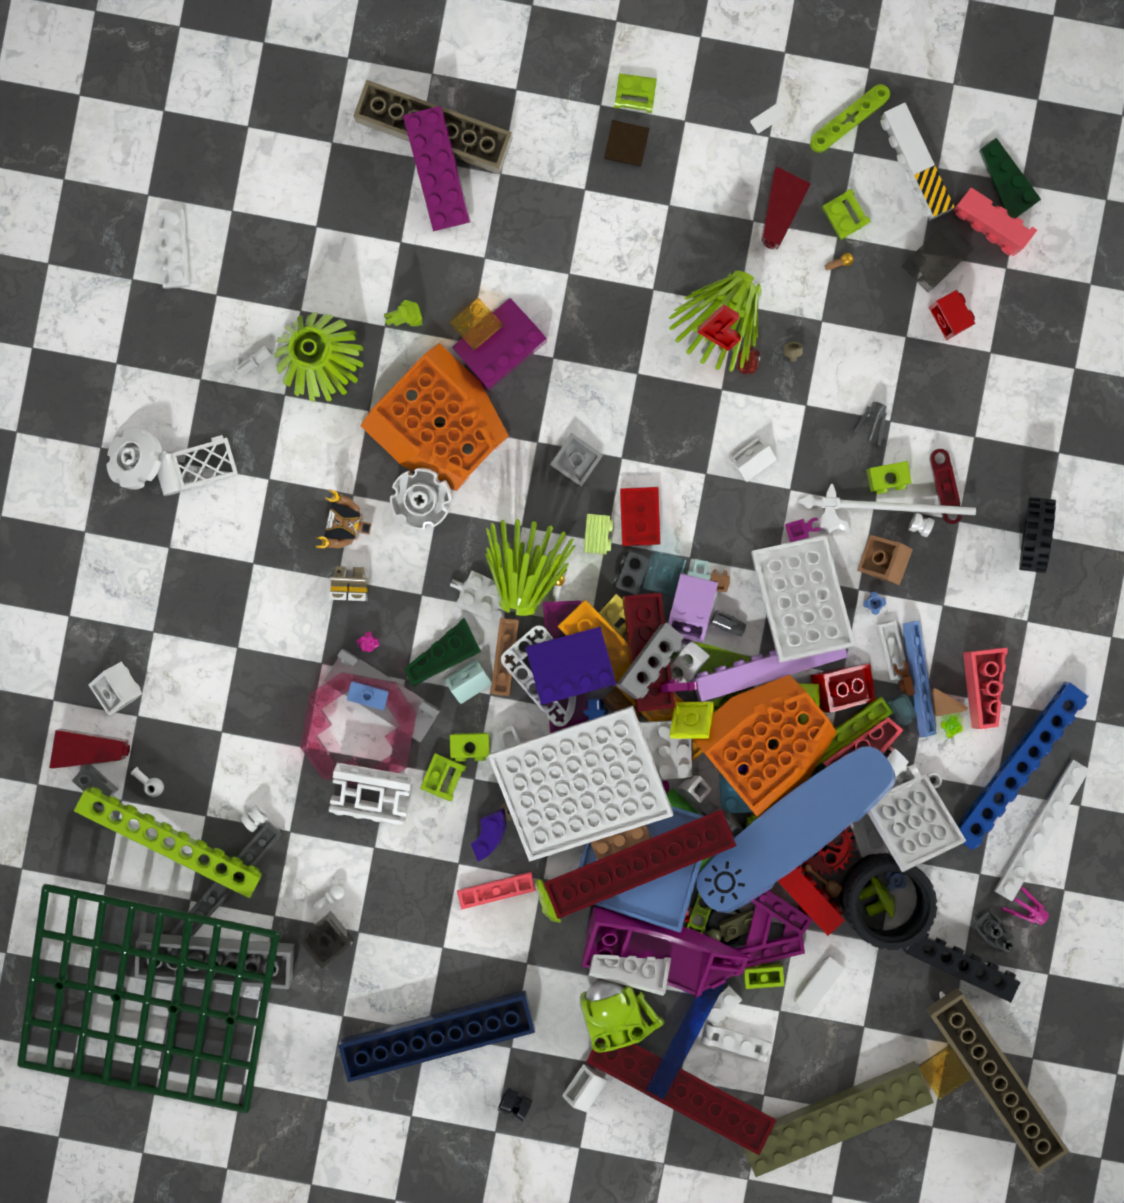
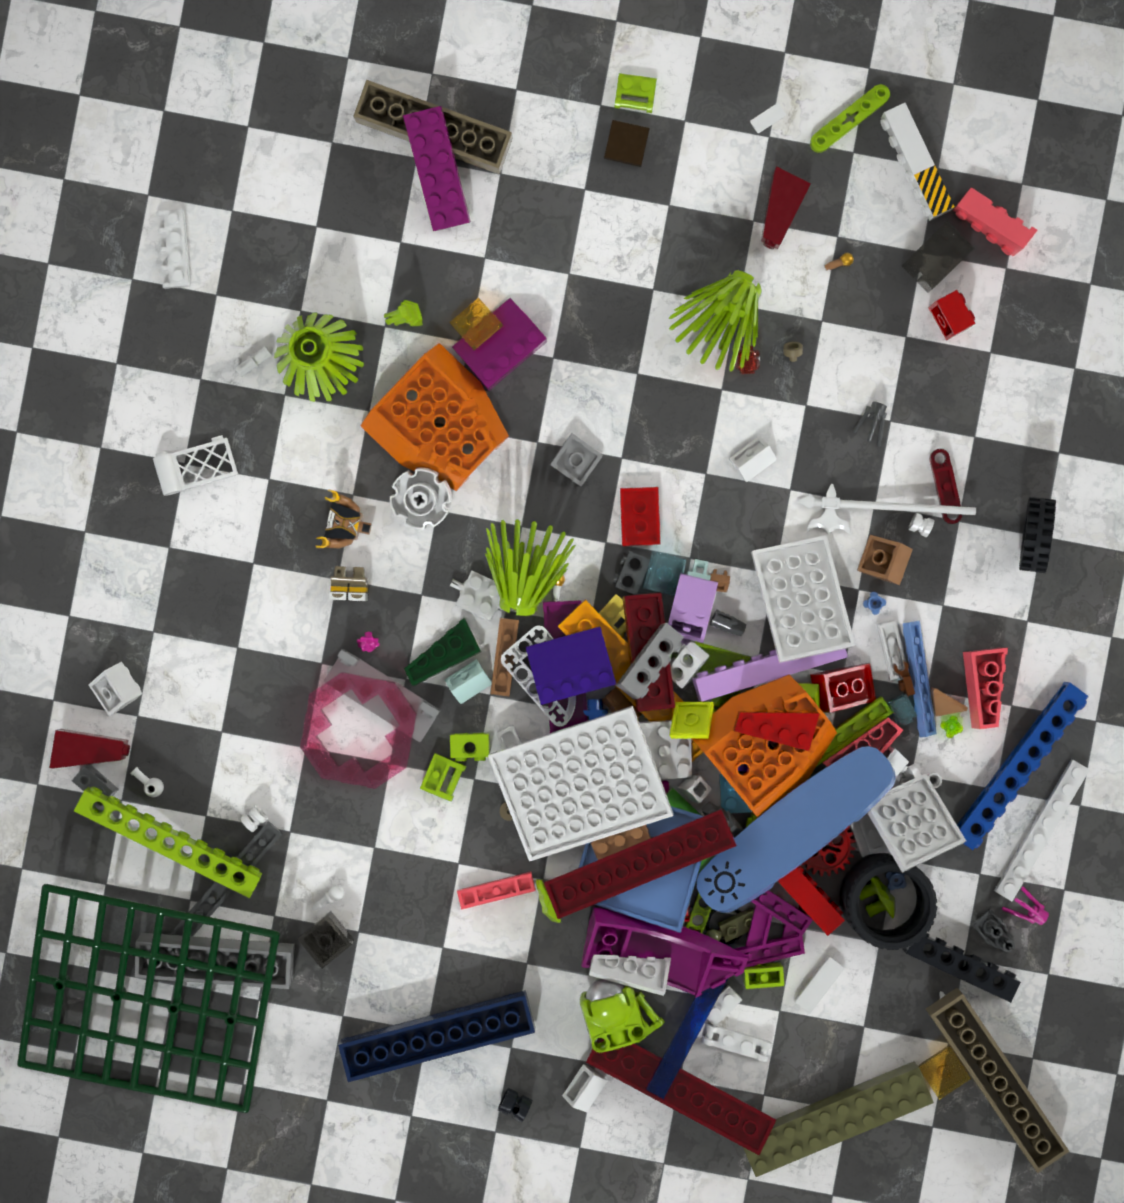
(134, 458): white piece -> none
(368, 695): medium blue plate -> none
(373, 780): white fence -> none
(491, 834): dark purple brick -> none
(596, 534): yellowish green brick -> none
(674, 686): magenta plate -> none
(718, 329): red plate -> none
(789, 729): none -> red wing
(798, 529): magenta plate -> none
(832, 887): medium nougat hinge -> none
(840, 217): lime plate -> none
(899, 471): lime brick -> none
(1011, 185): dark green wing -> none

